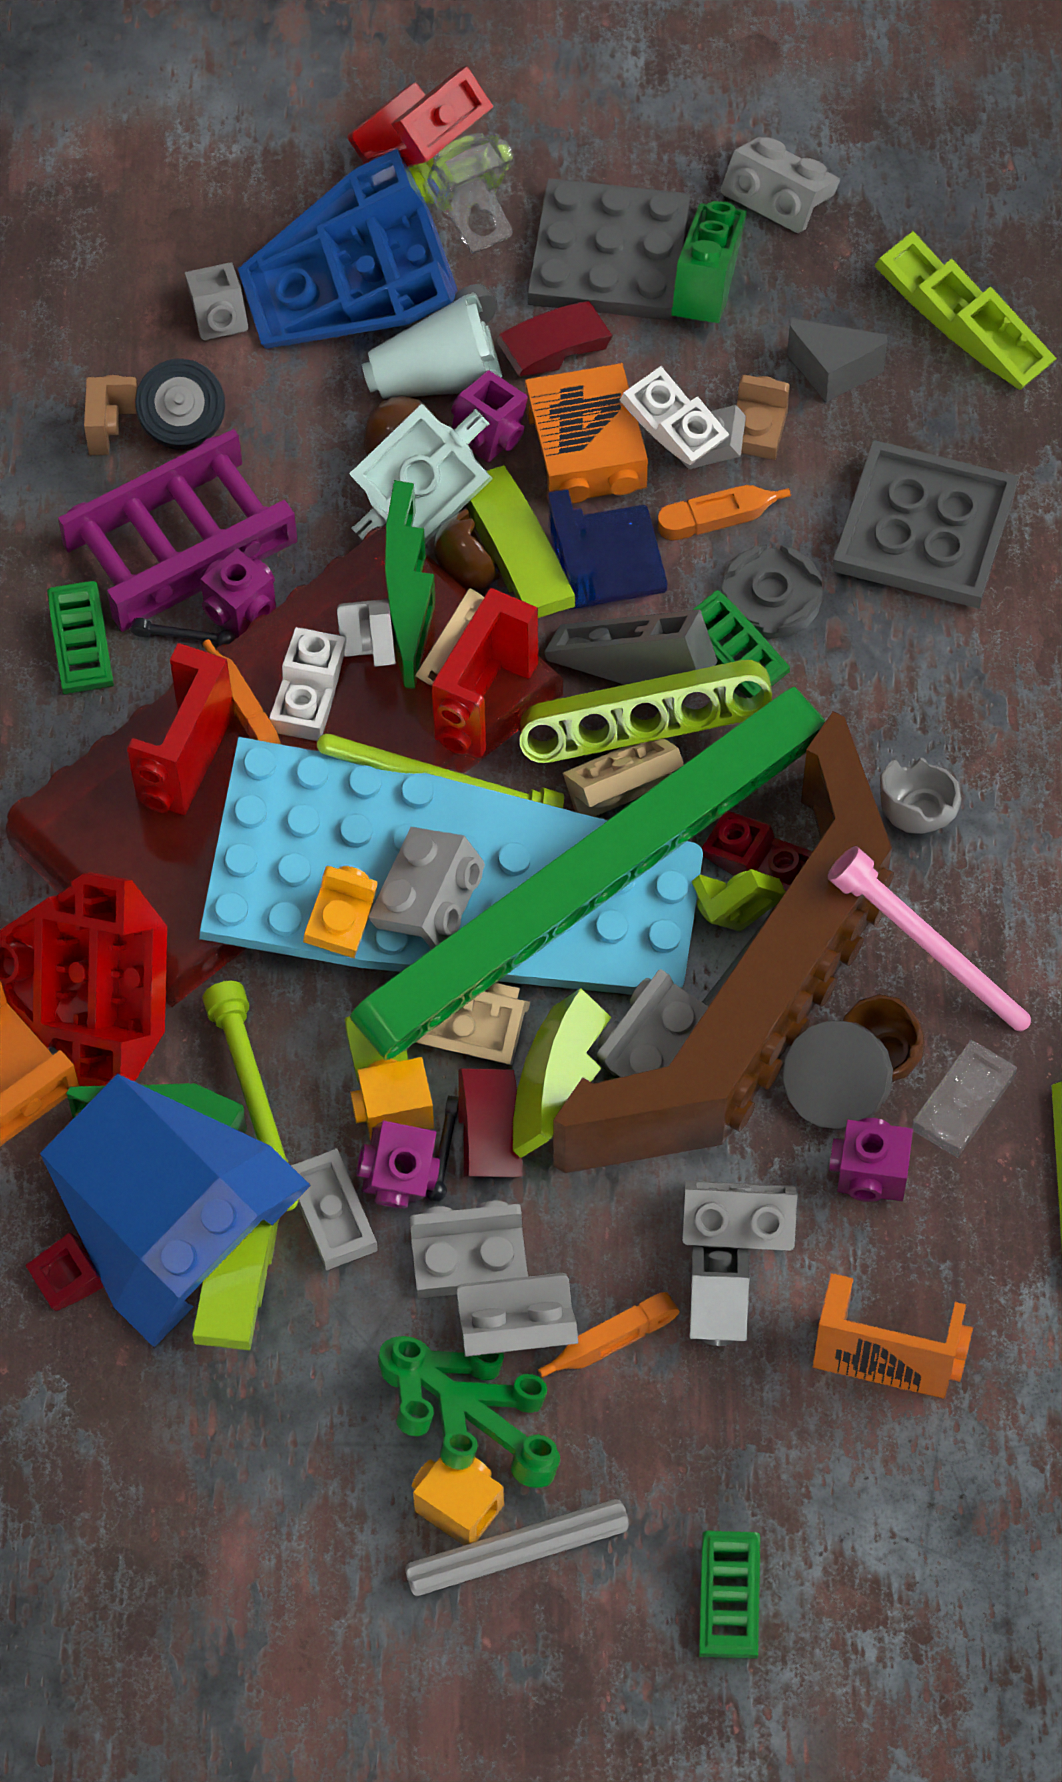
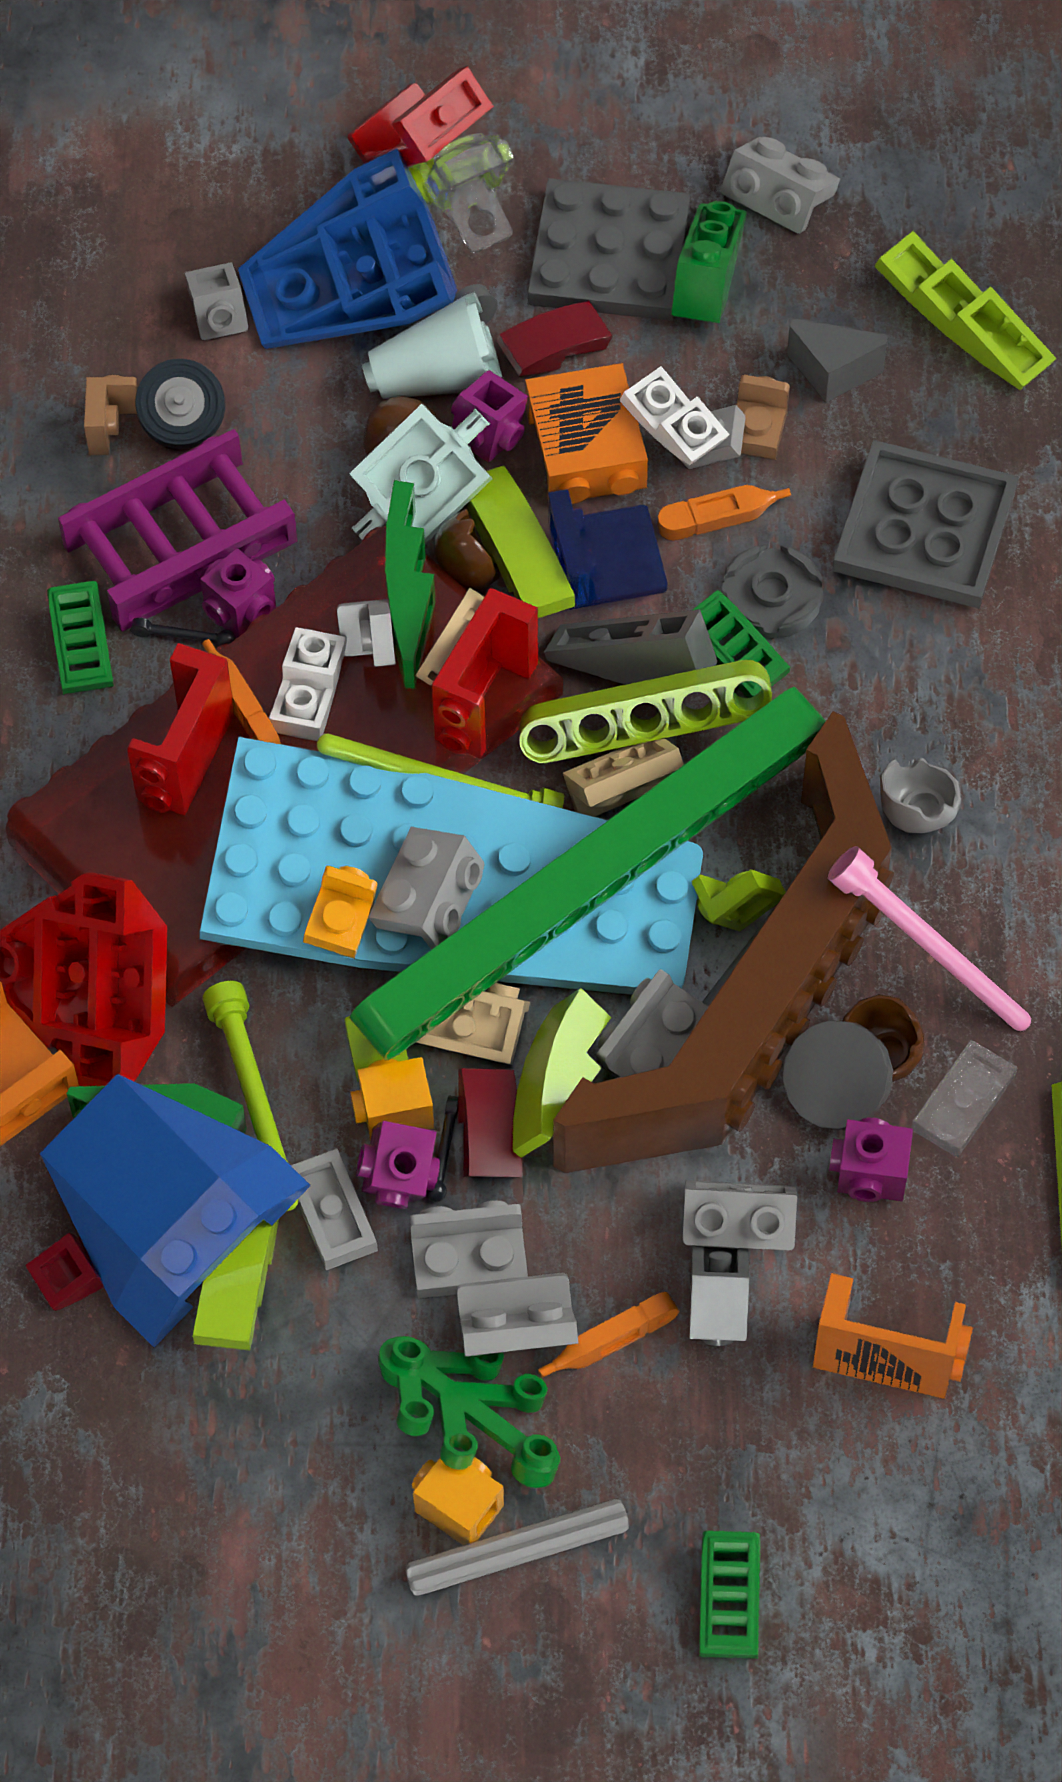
(748, 844): dark red slope -> none

